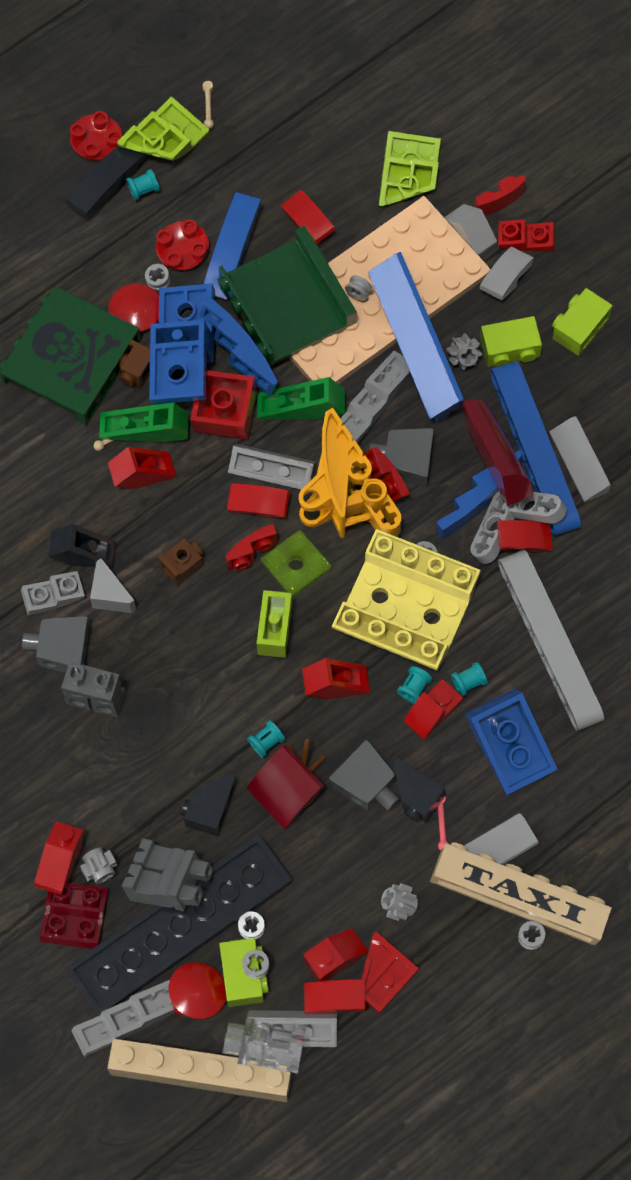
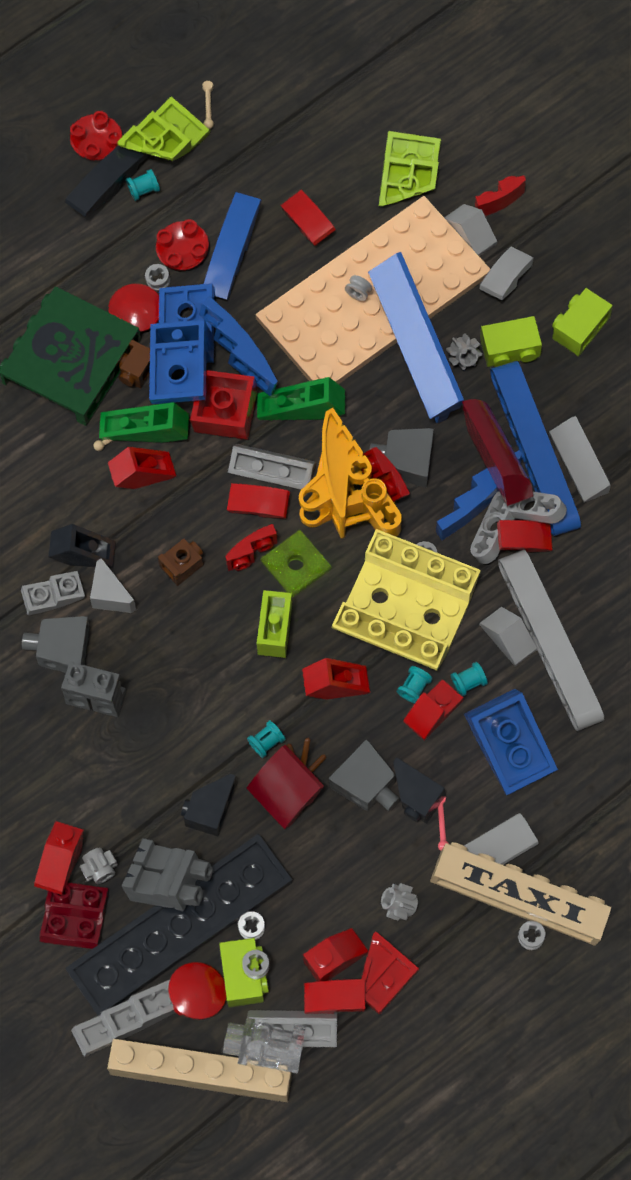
(288, 298): dark green panel -> none
(376, 395): light grey slope -> none
(509, 635): none -> light grey slope
(526, 236): red slope -> none

